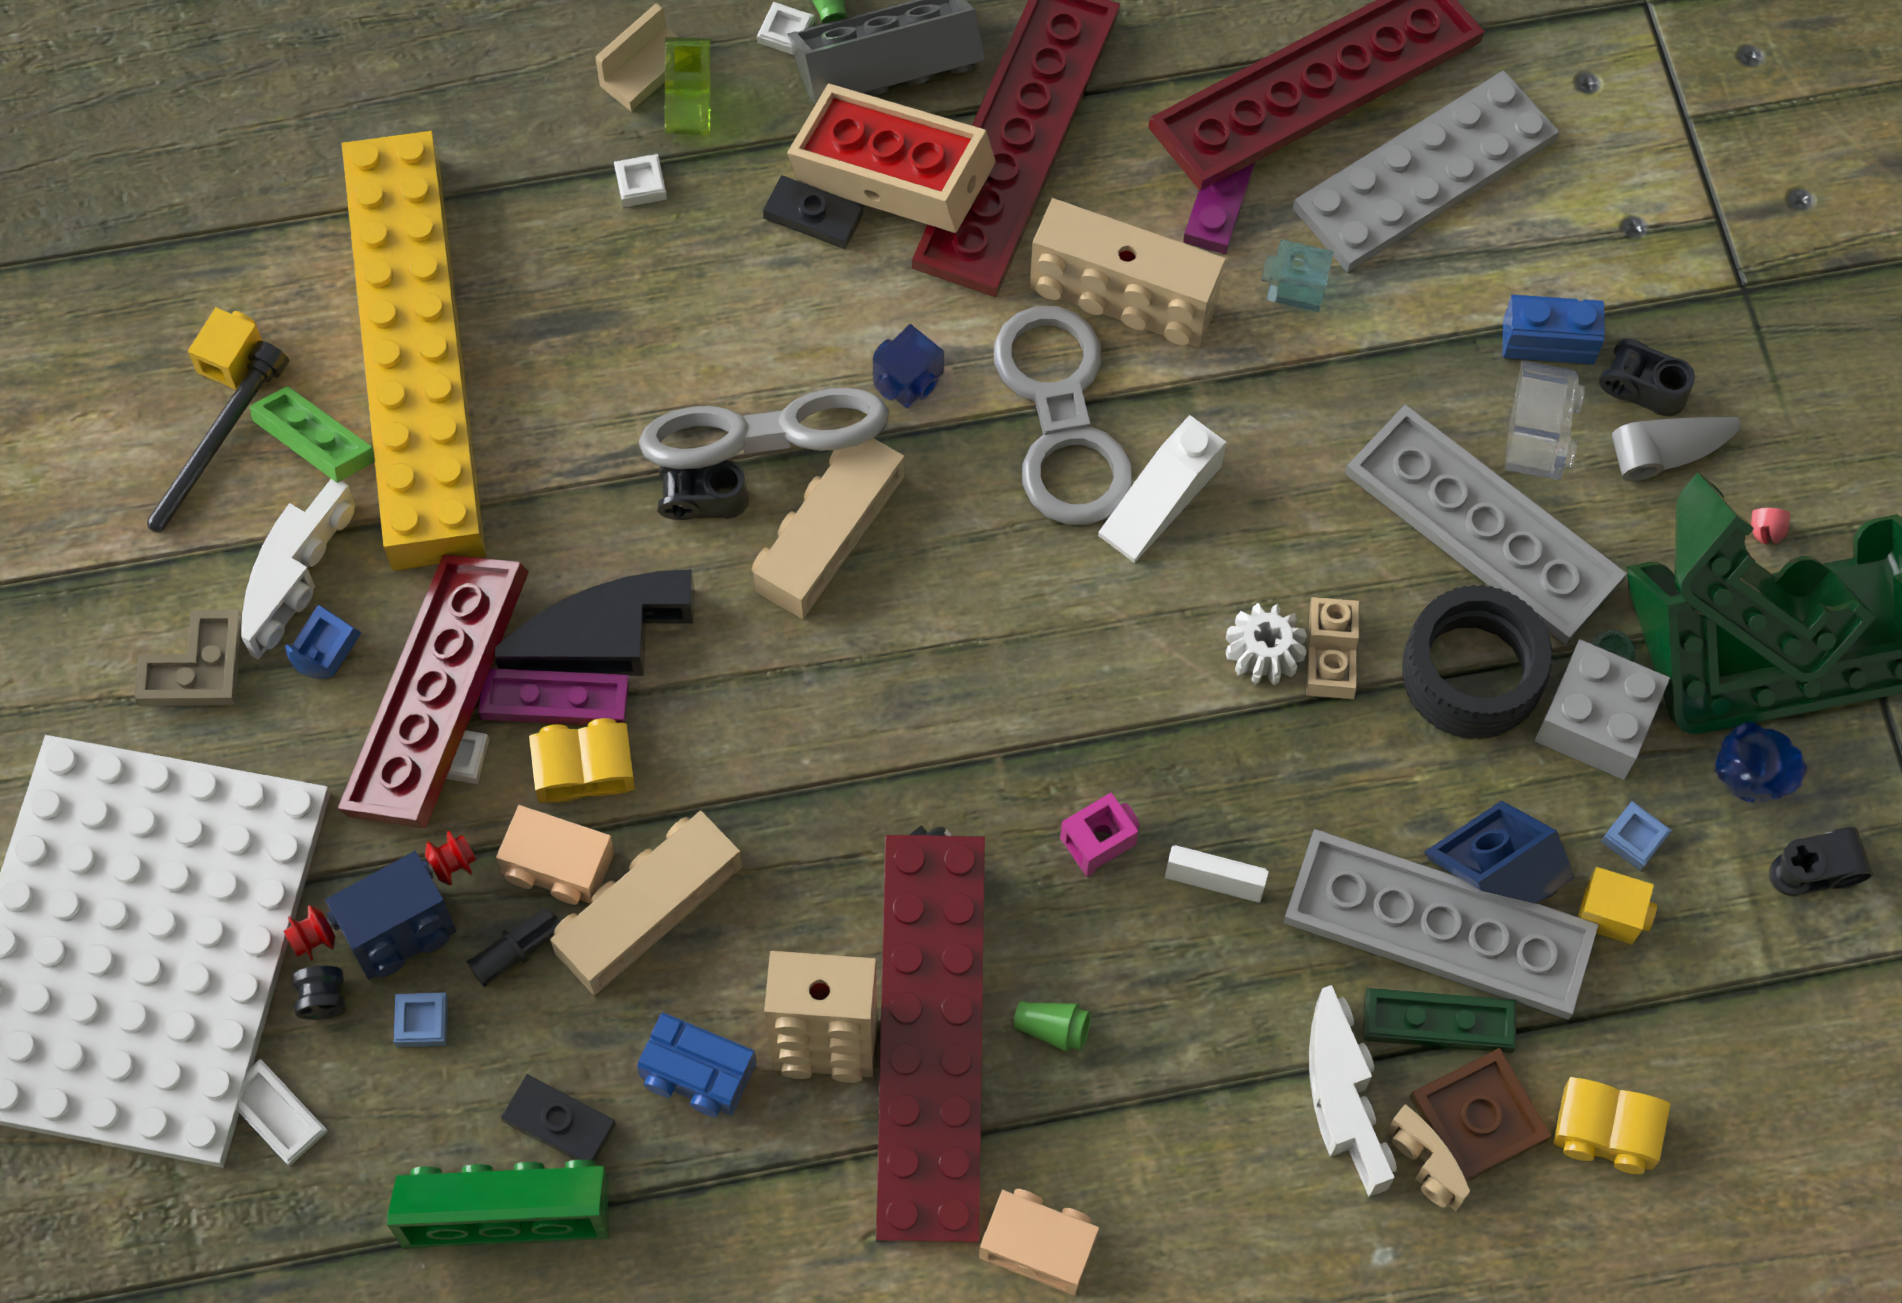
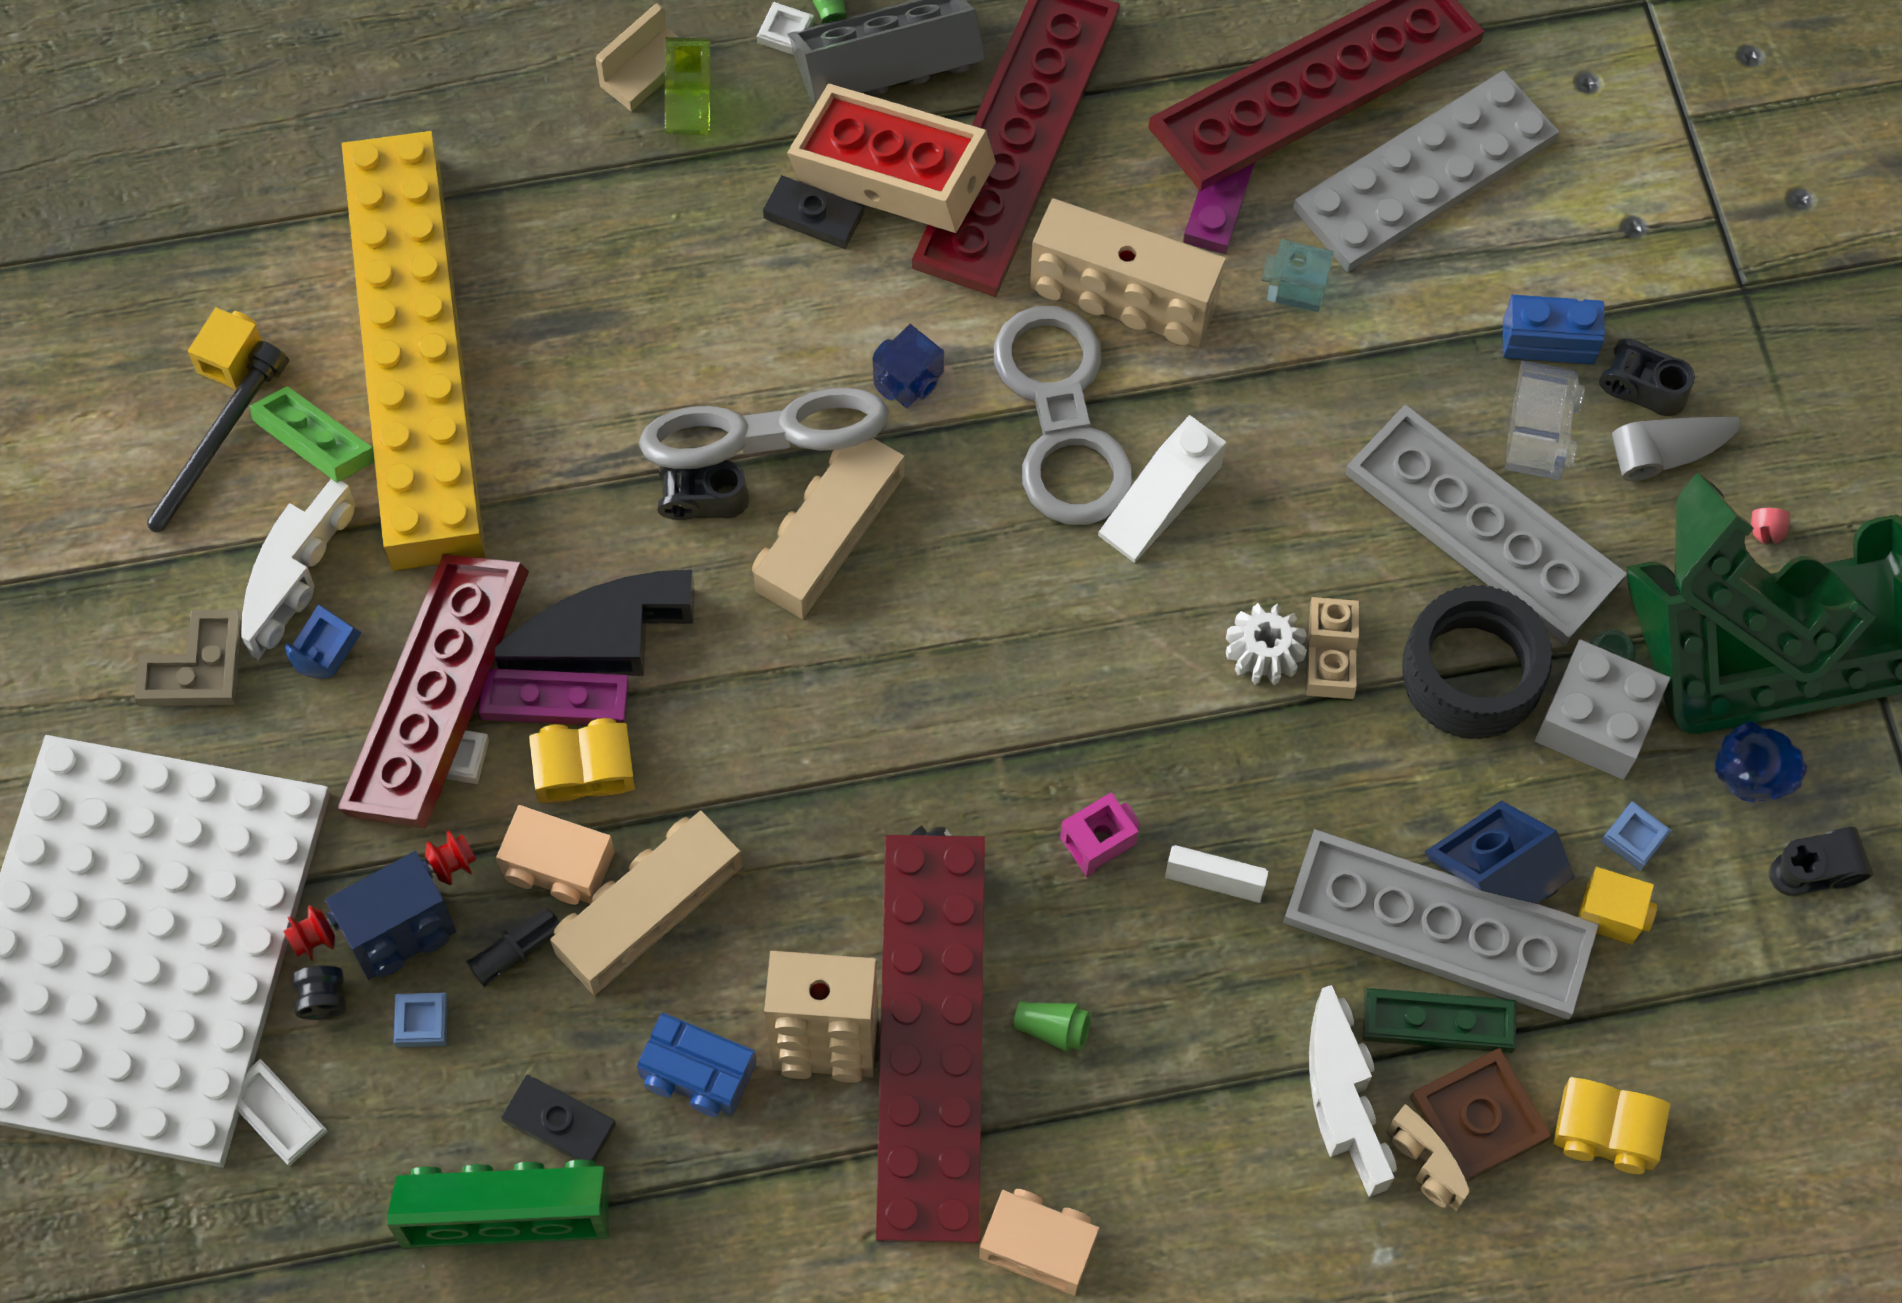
(640, 180): white tile -> none

